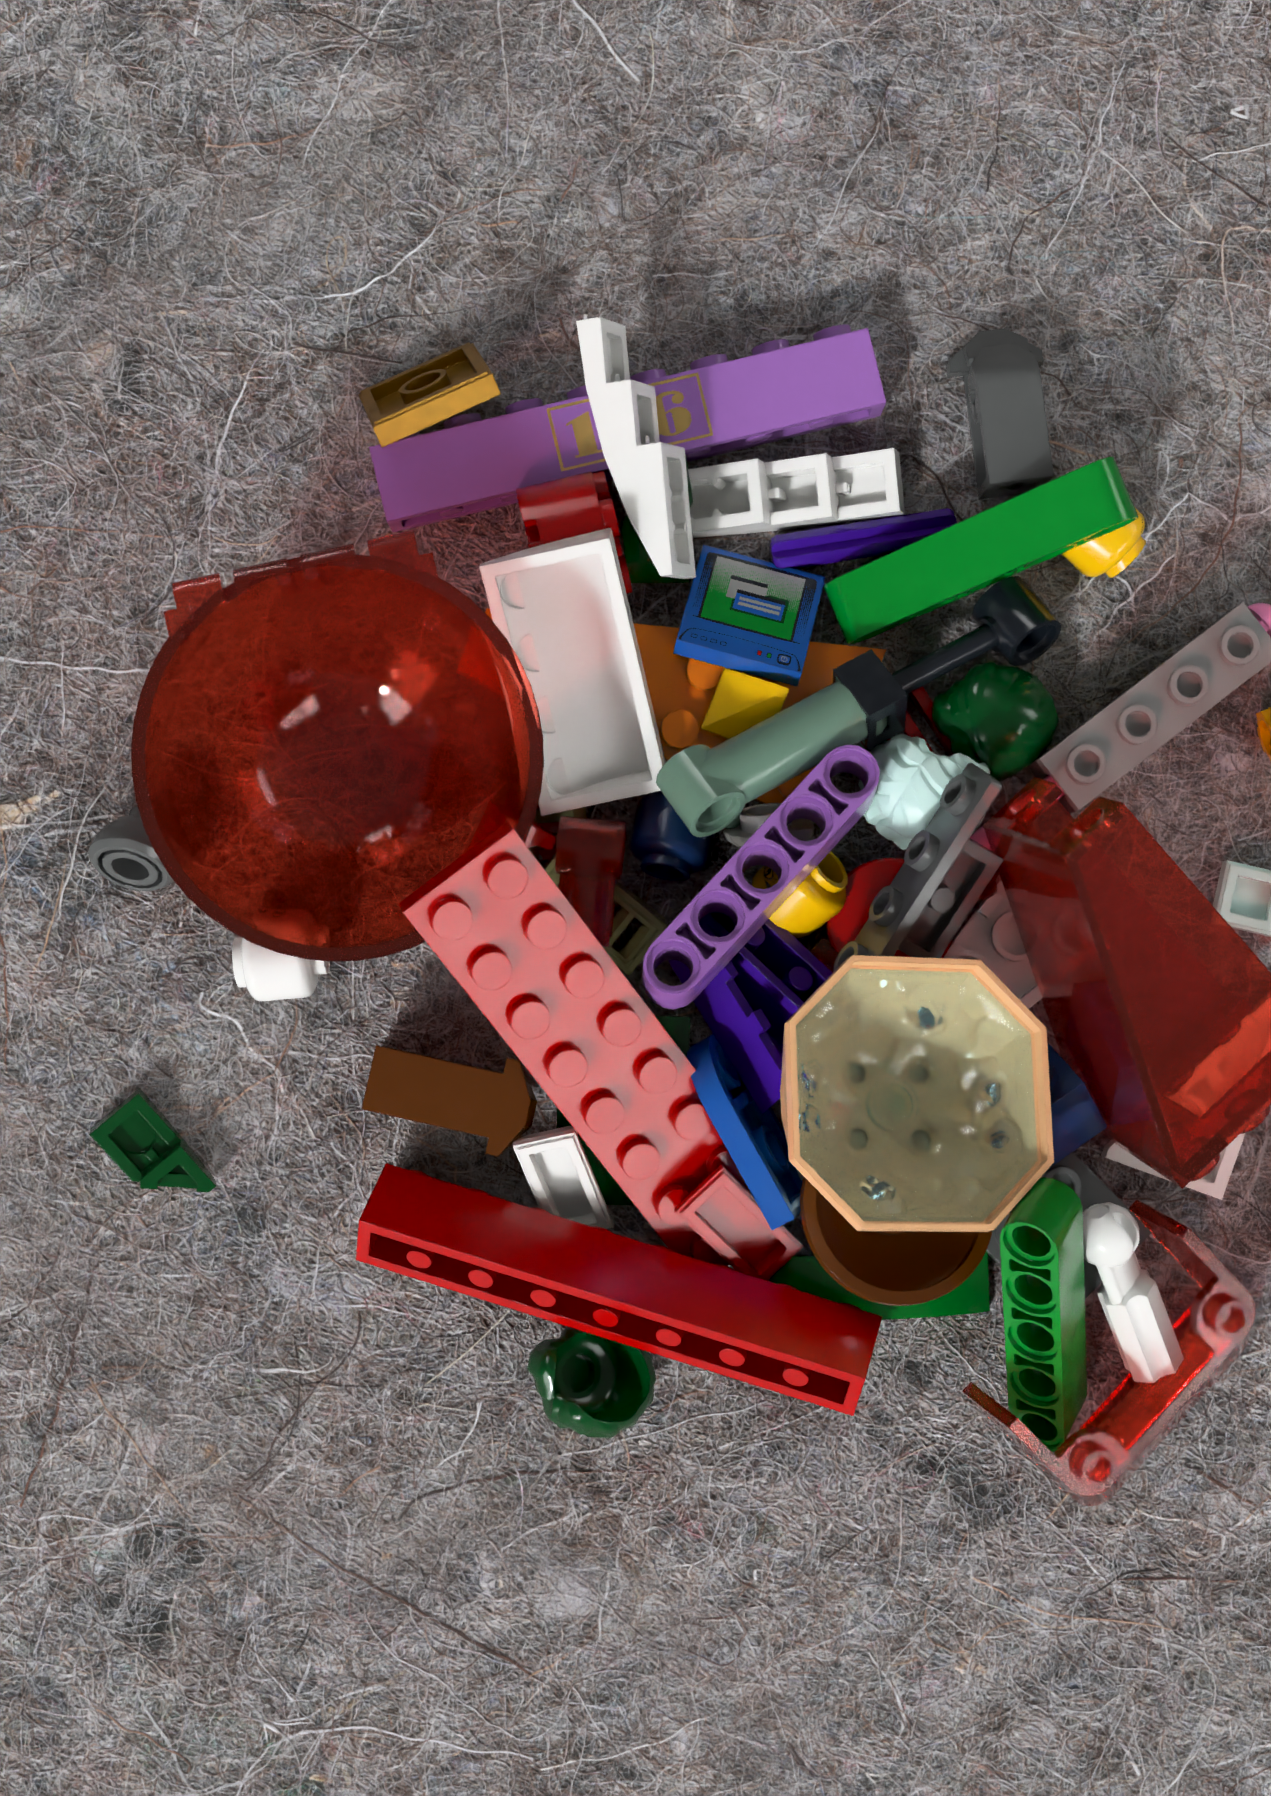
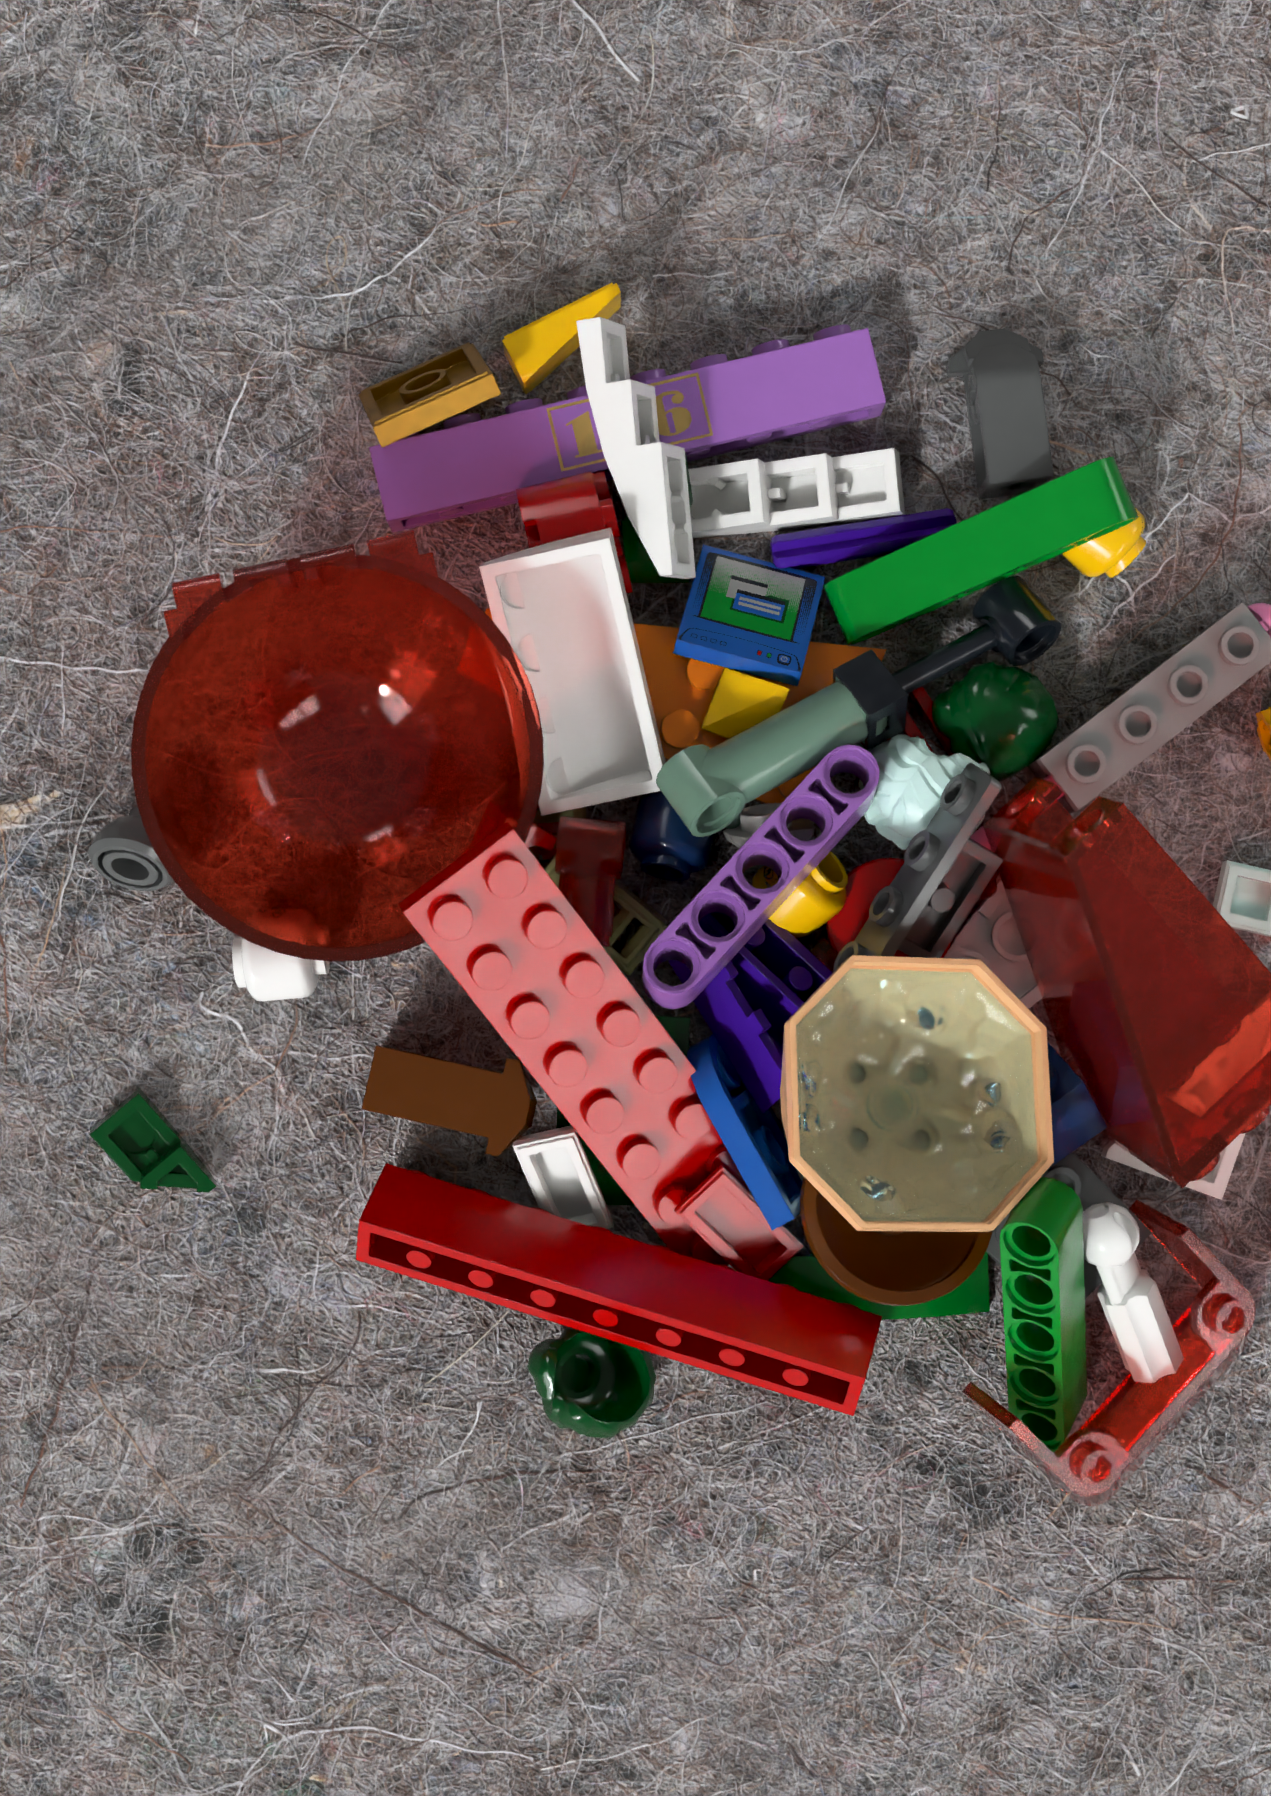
(547, 342): none -> yellow slope

